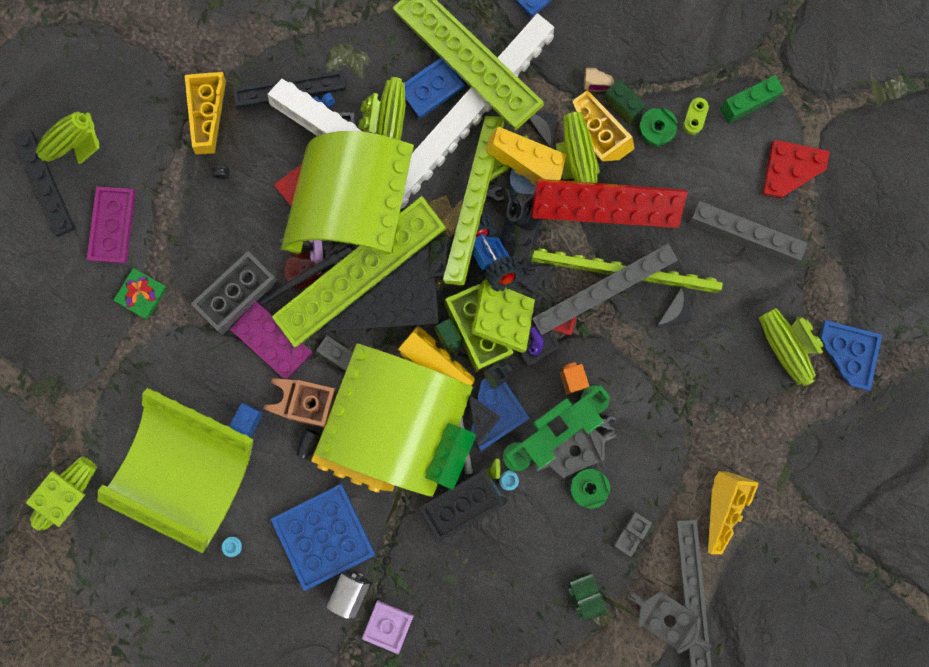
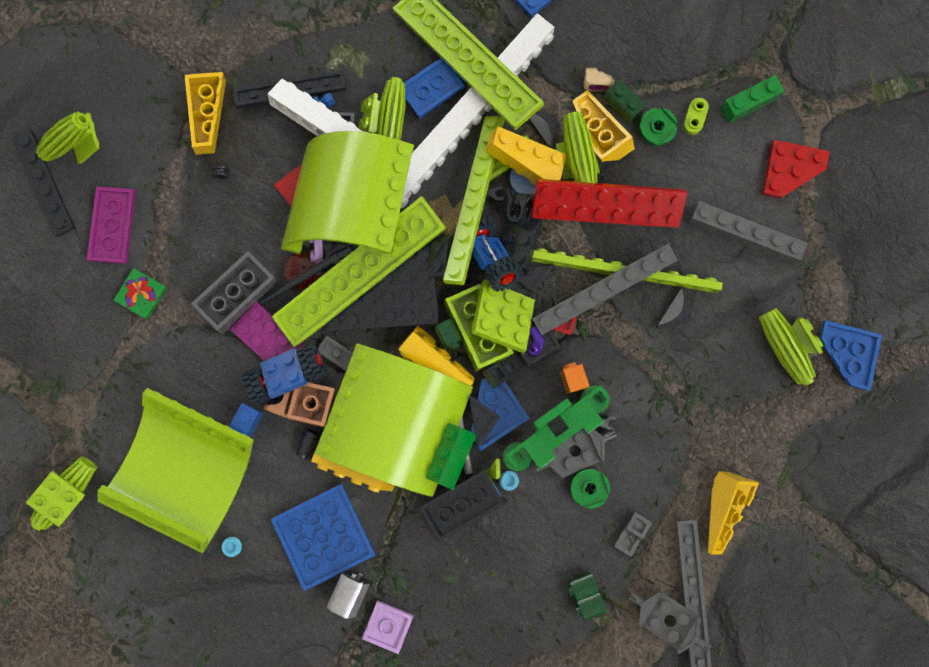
(283, 373): none -> plate

